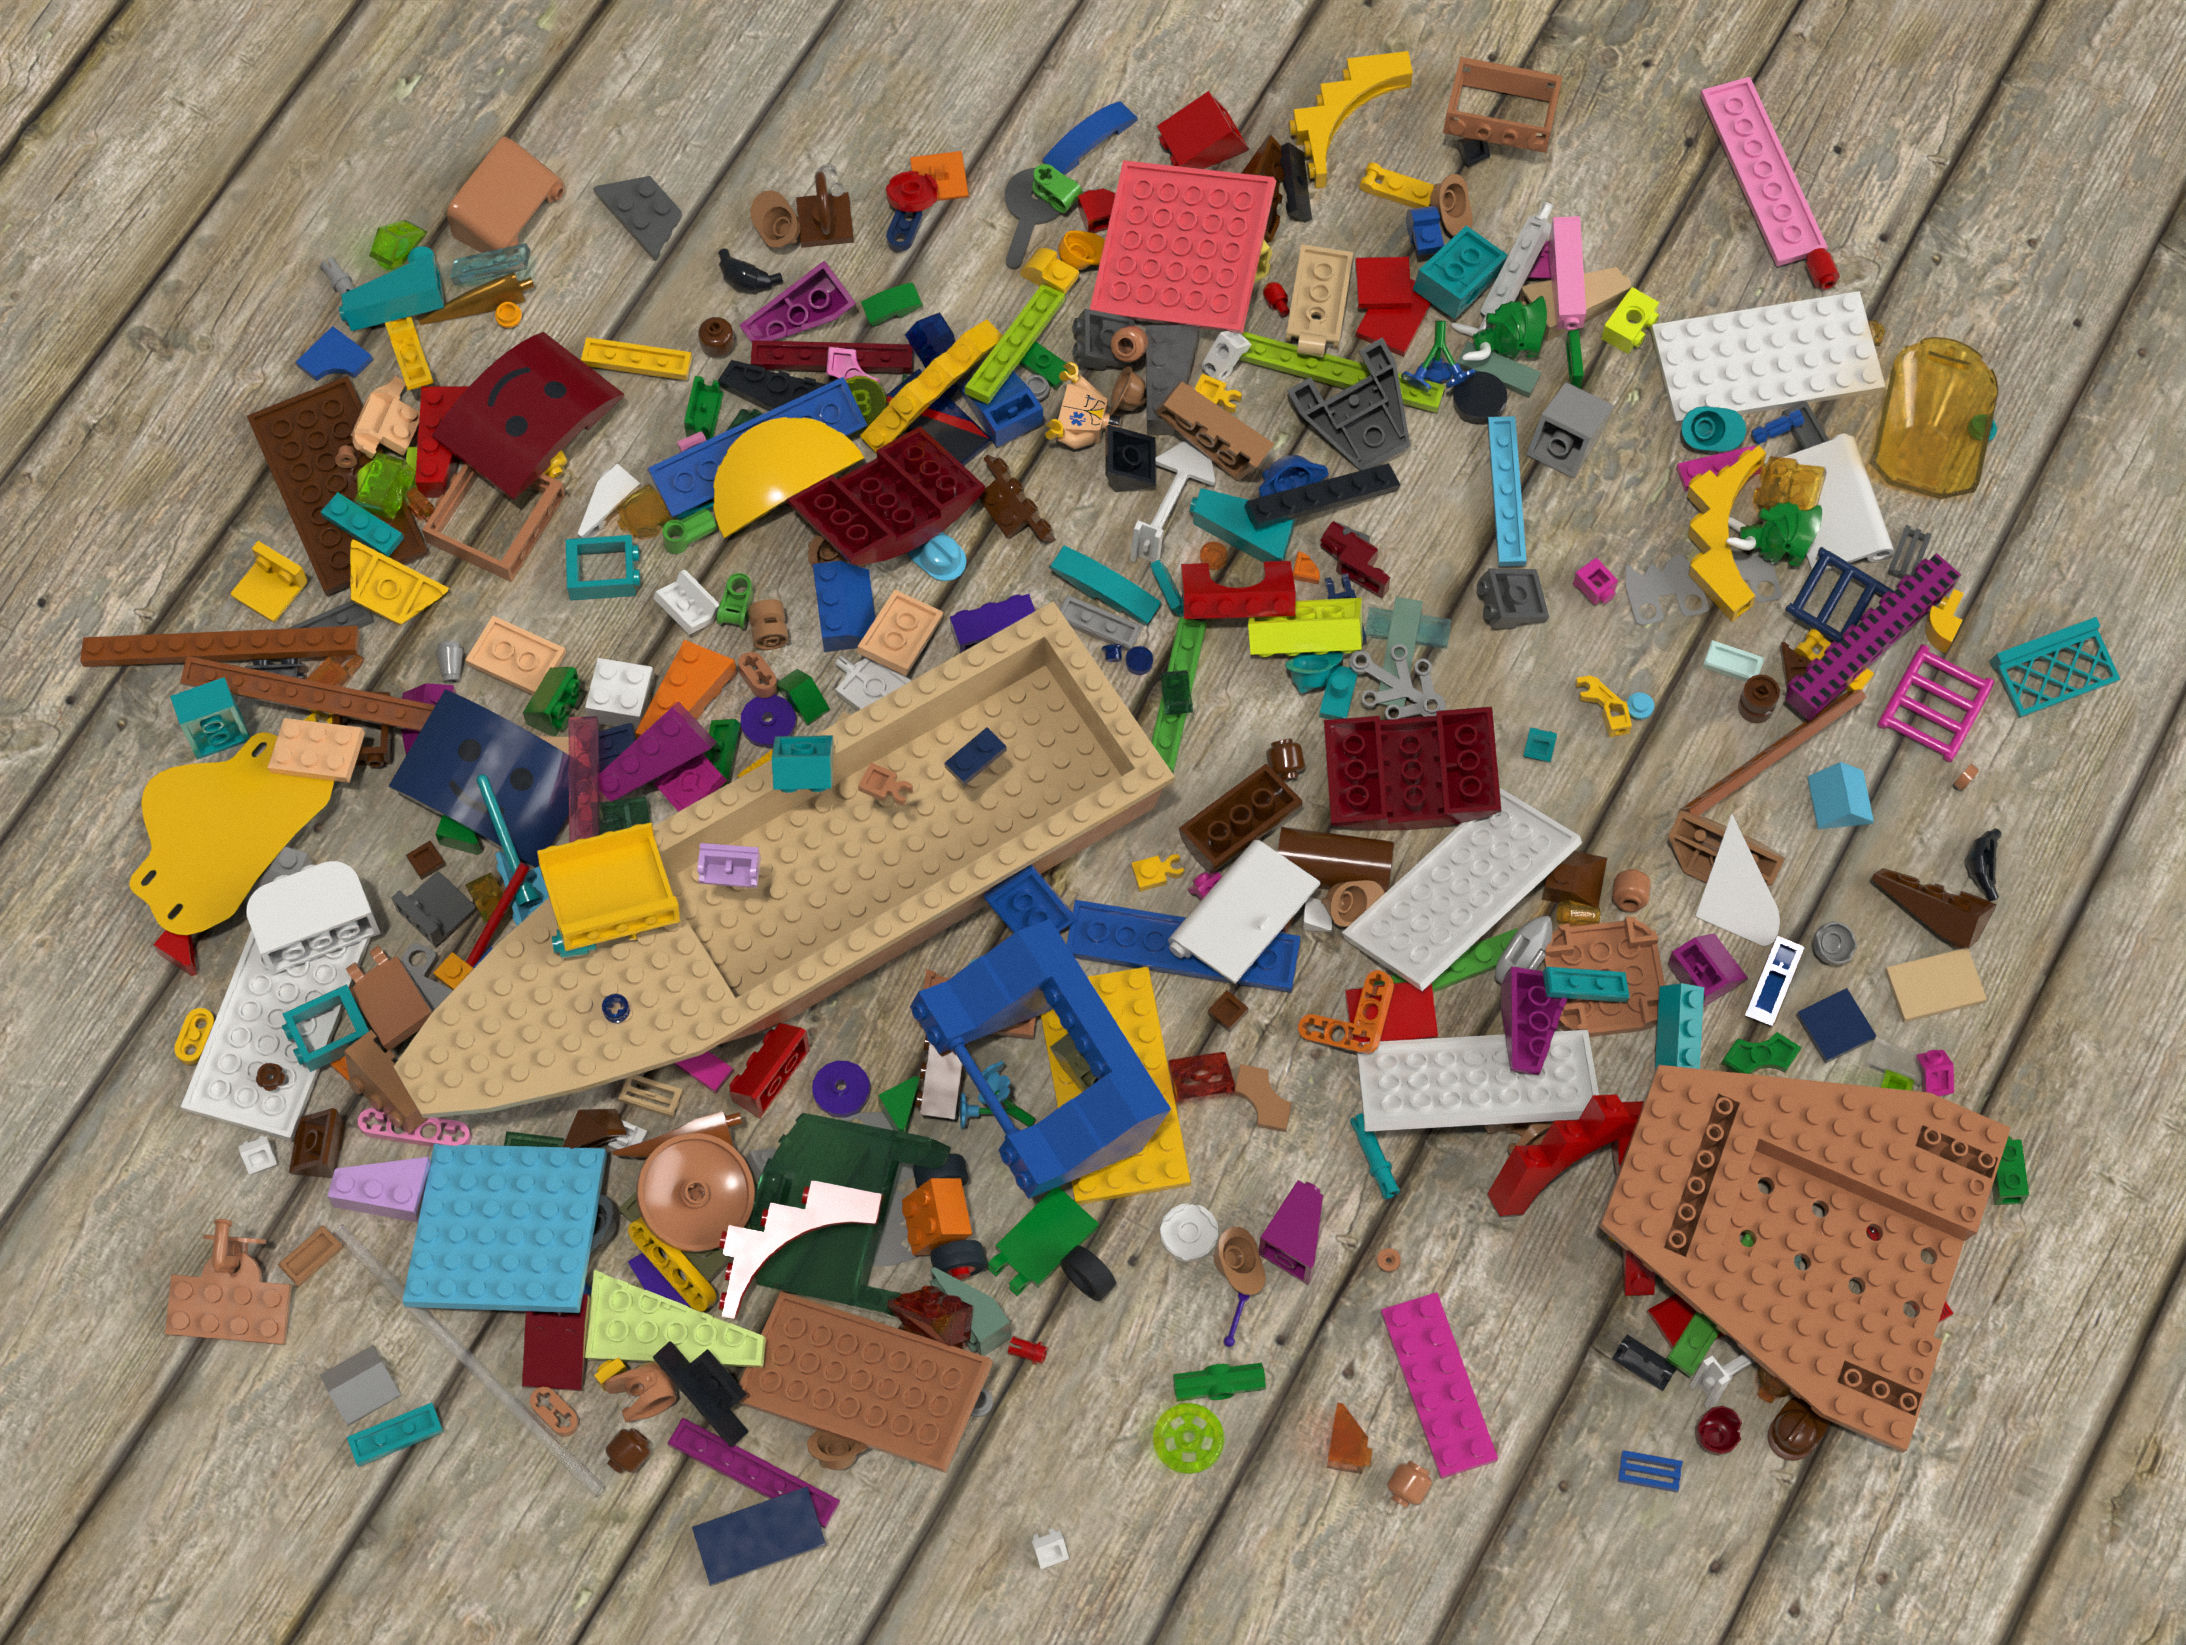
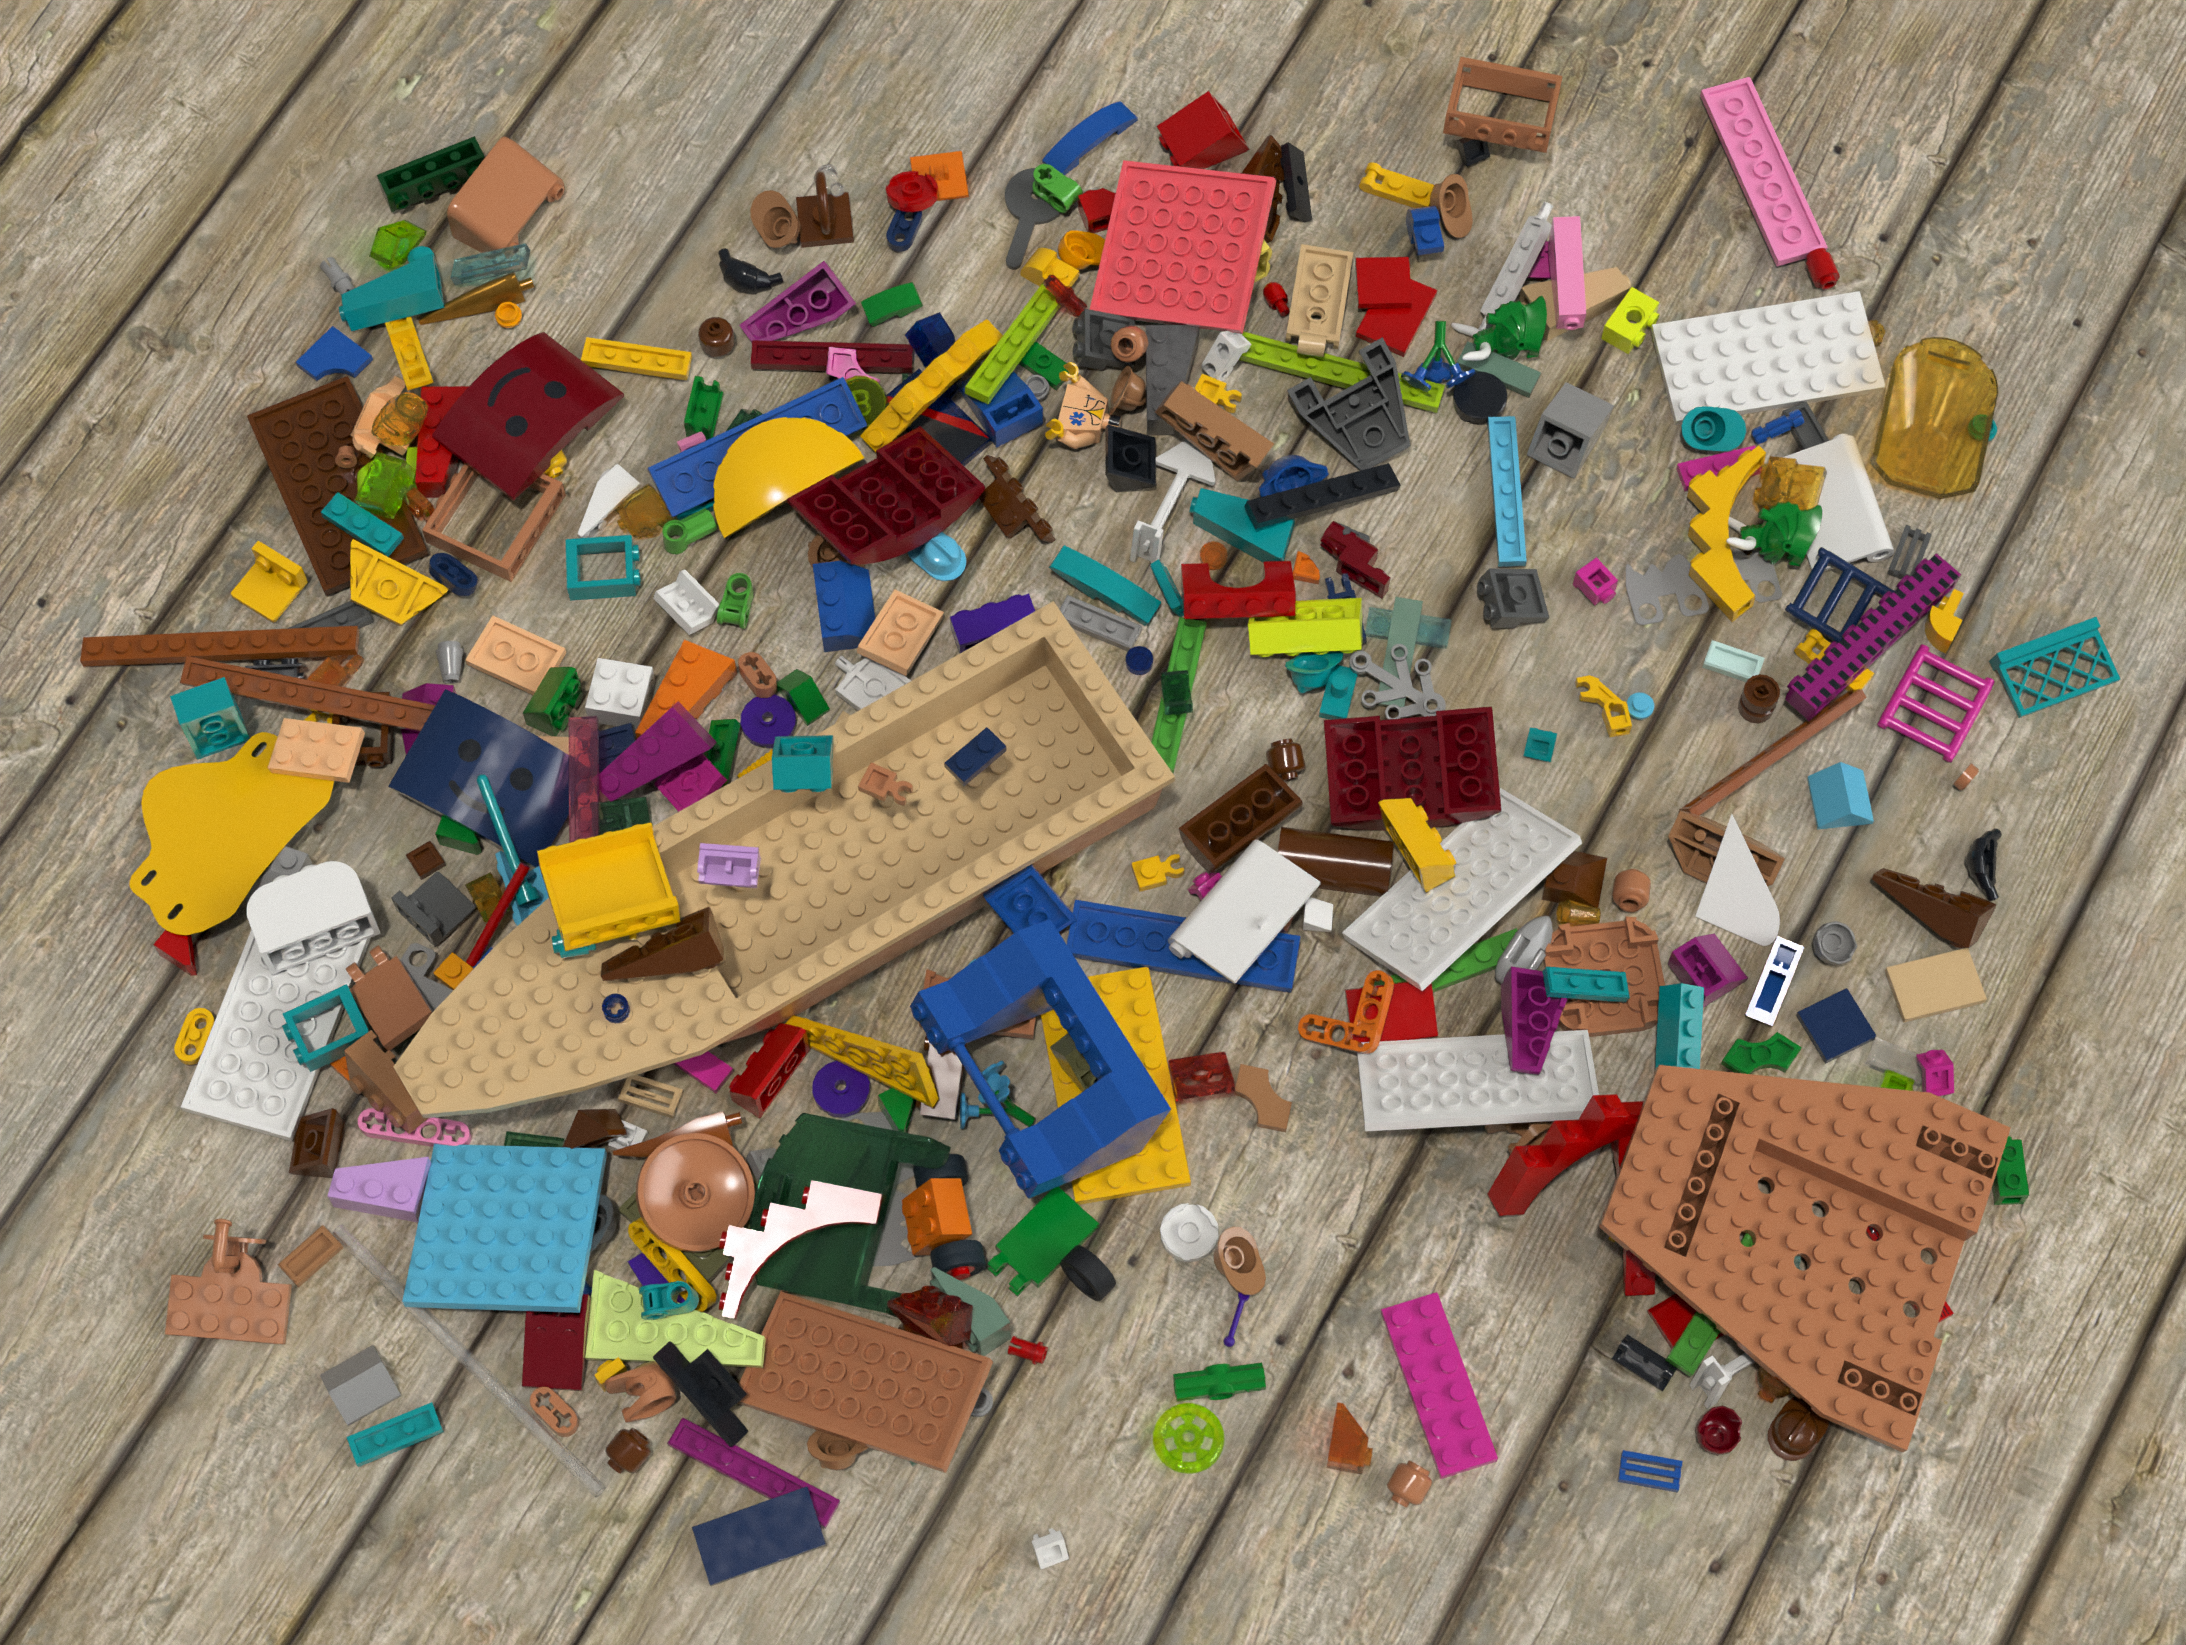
(257, 1155): white tile -> none
(270, 1069): reddish brown plate -> none
(404, 416): none -> clear yellow helmet
(430, 174): none -> dark green brick
(452, 574): none -> dark blue plate
(642, 211): dark grey wing -> none
(661, 1300): none -> teal piece
(684, 949): none -> reddish brown wedge
(763, 386): black wing -> none
(768, 624): medium nougat wheel -> none
(882, 1061): none -> yellow wing
(1065, 295): none -> clear red axle
(1113, 652): clear blue piece -> none
(1228, 1010): reddish brown plate -> none
(1293, 1232): magenta slope -> none
(1350, 900): medium nougat piece -> none
(1361, 82): yellow arch -> none
(1378, 1165): teal pin -> none
(1388, 1255): nougat piece -> none
(1417, 842): none -> yellow slope
(1460, 272): teal piece -> none
(1574, 358): green tile -> none
(1792, 663): reddish brown tile -> none

